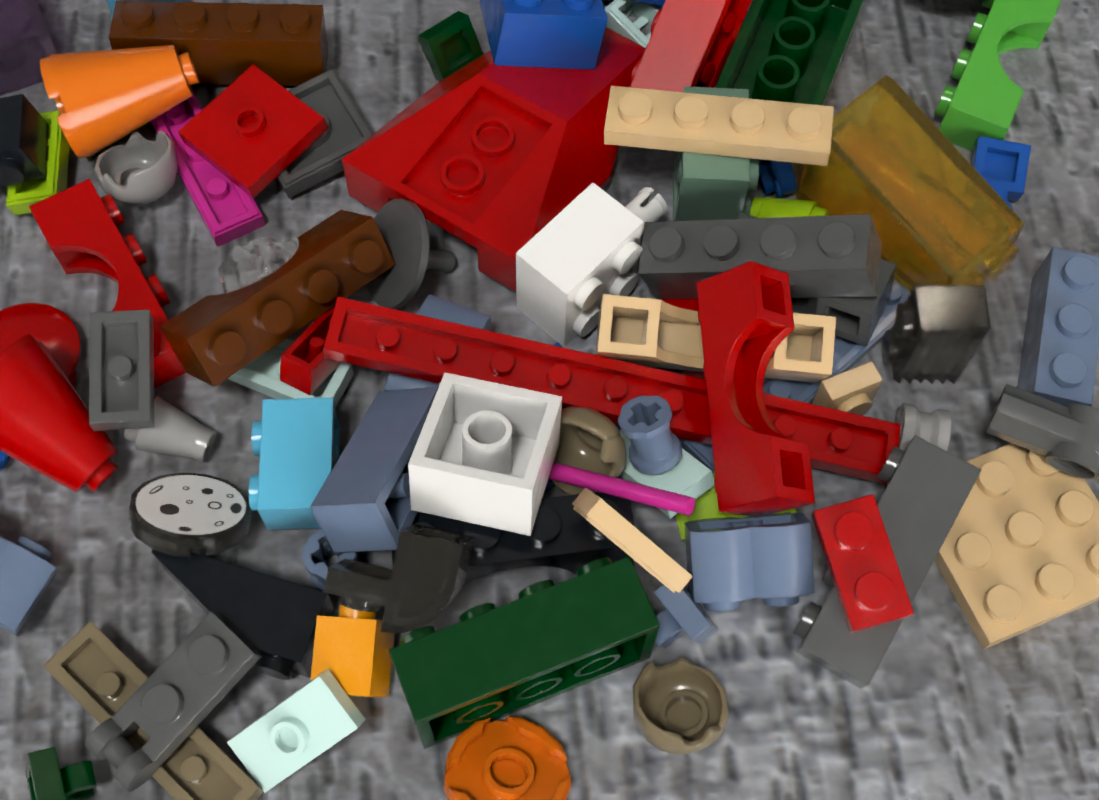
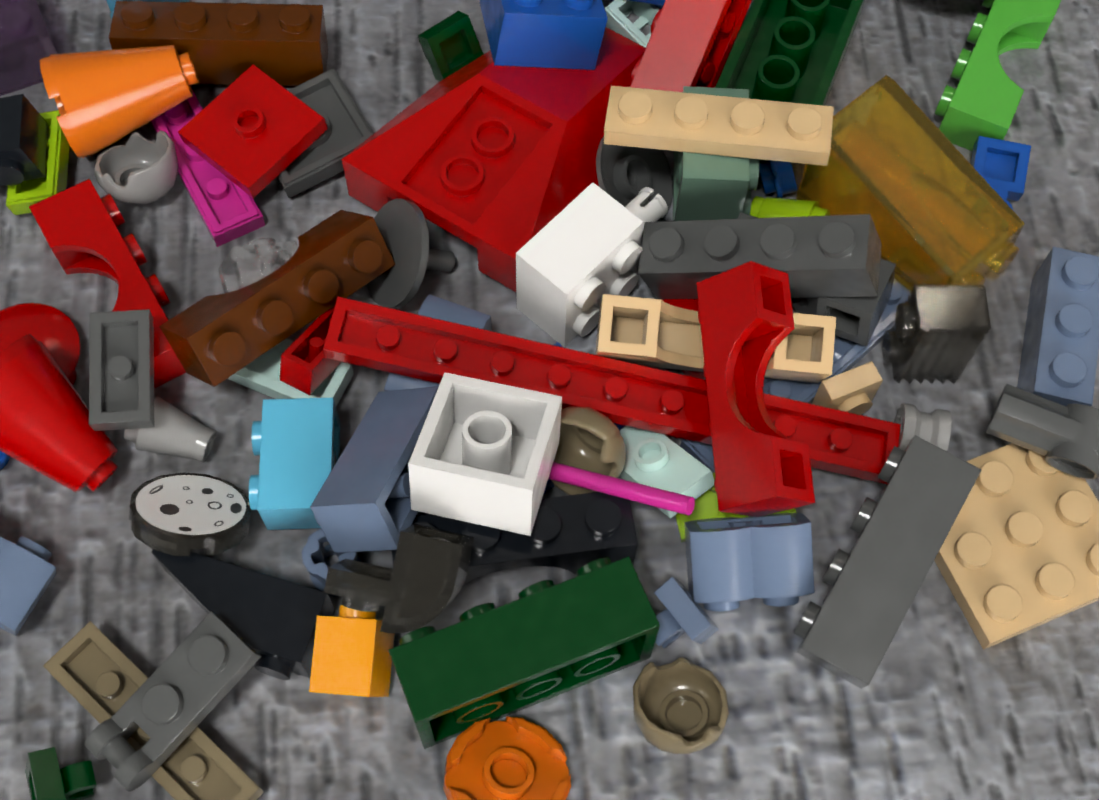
(296, 730): light aqua plate -> none
(626, 170): none -> dark grey dish
(631, 540): tan tile -> none
(648, 428): sand blue bush -> none
(862, 563): red plate -> none

